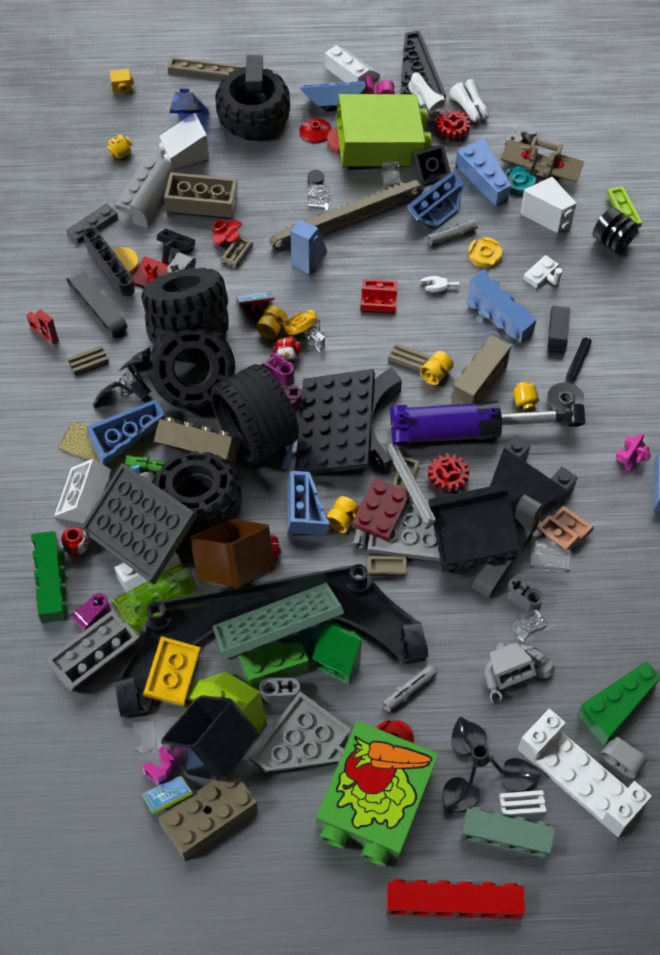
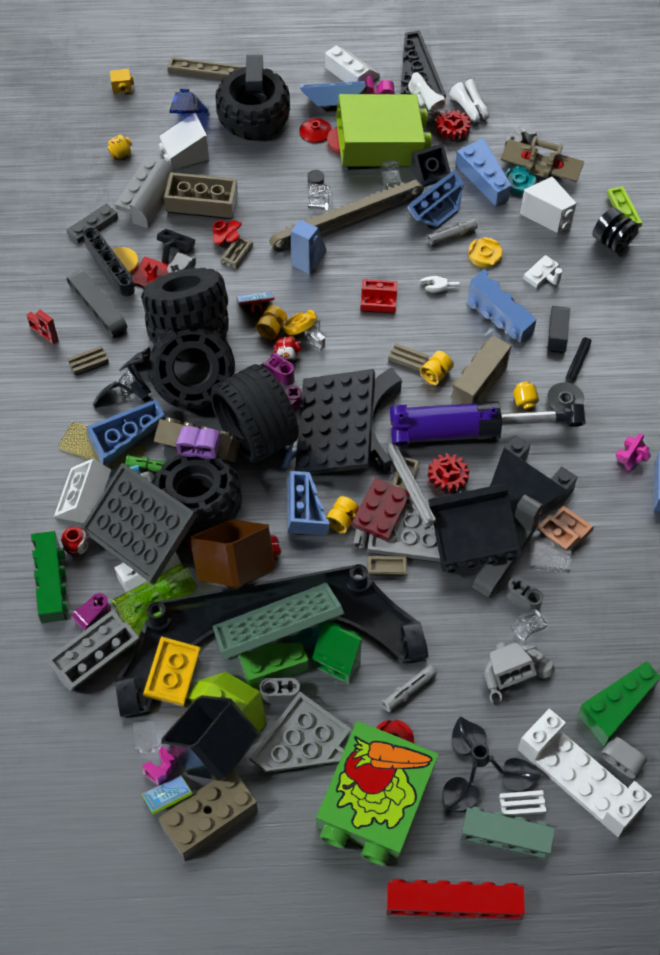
(198, 442): none -> medium lavender brick

